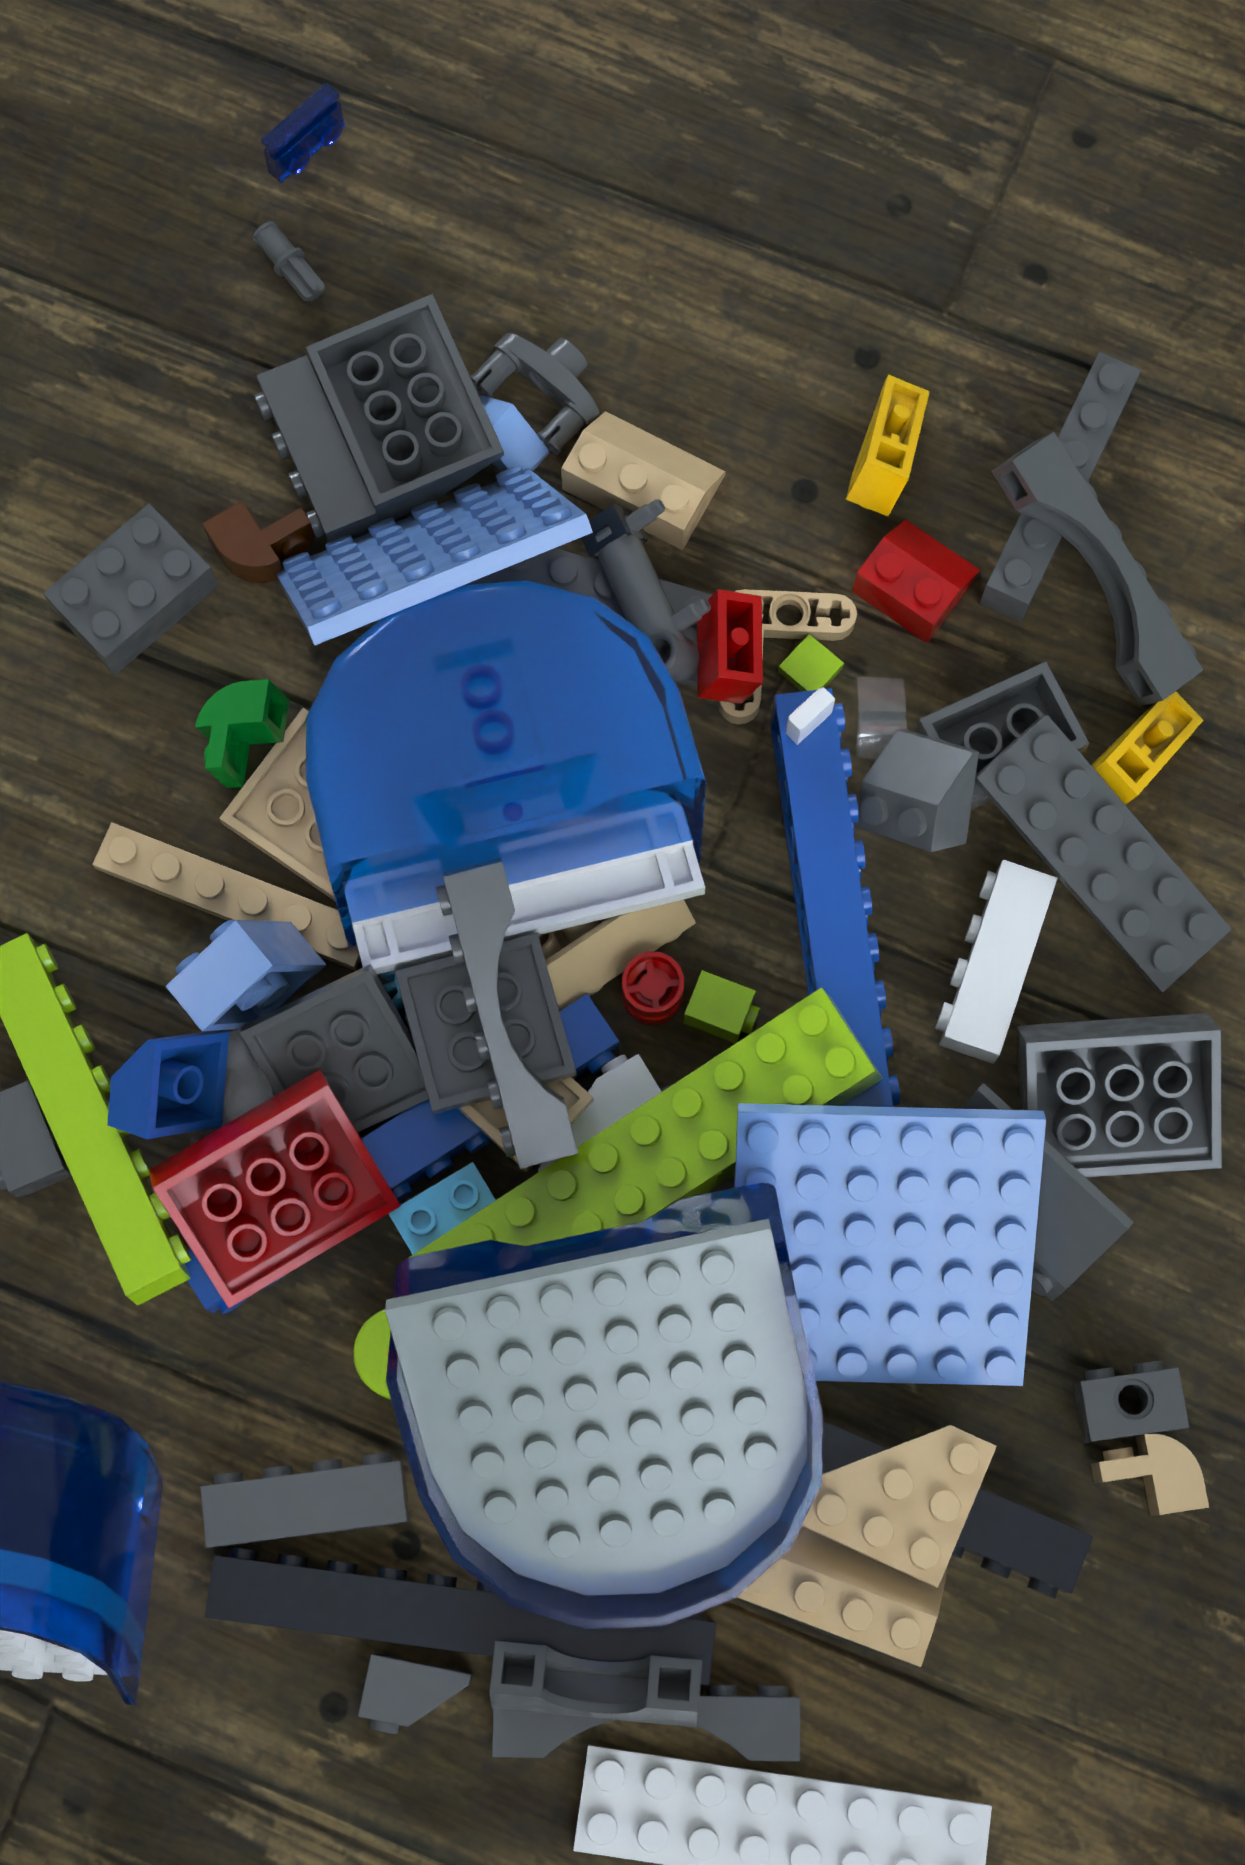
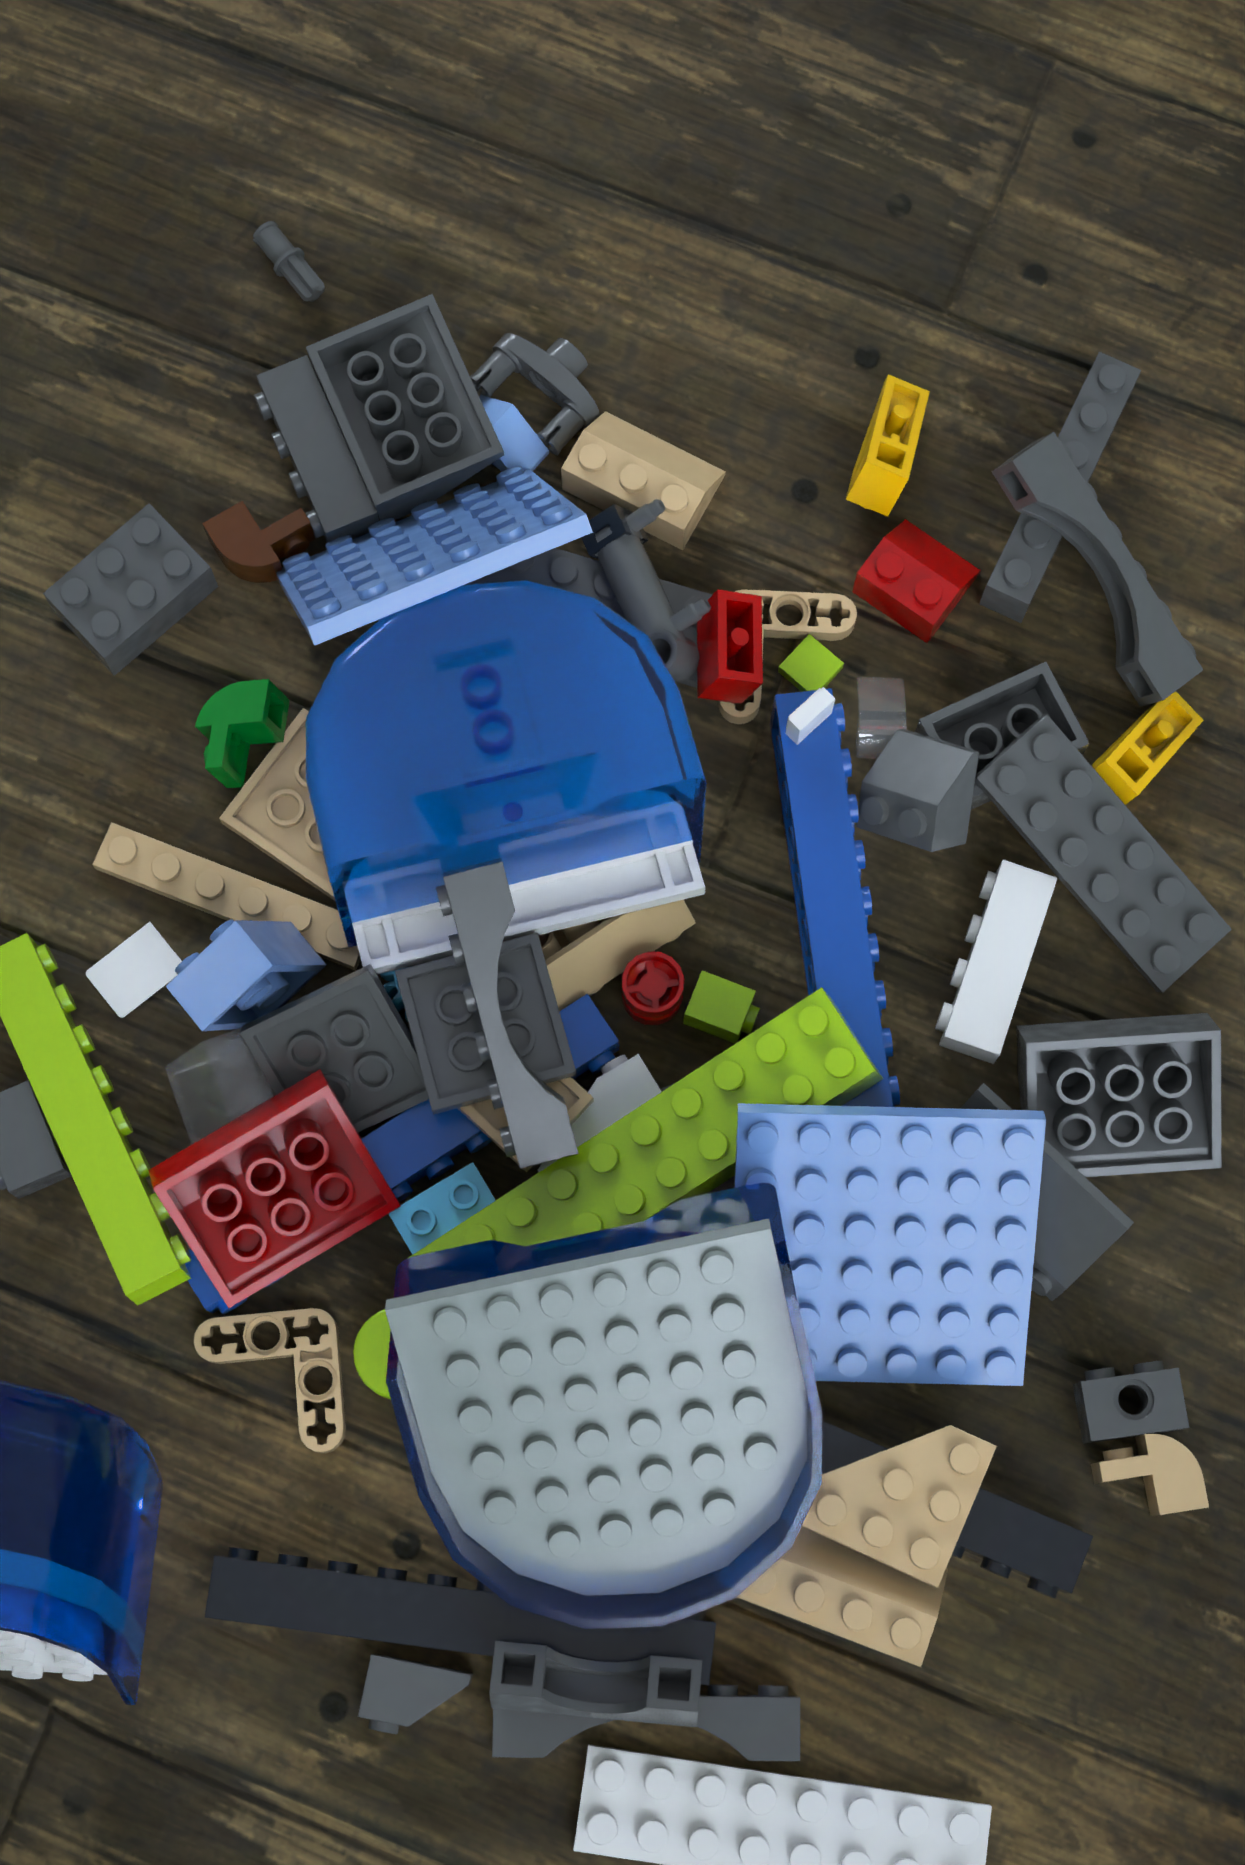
(134, 970): none -> white sticker
(171, 1086): blue slope -> none
(303, 132): clear blue plate -> none
(304, 1503): dark grey brick -> none
(305, 1358): none -> tan beam

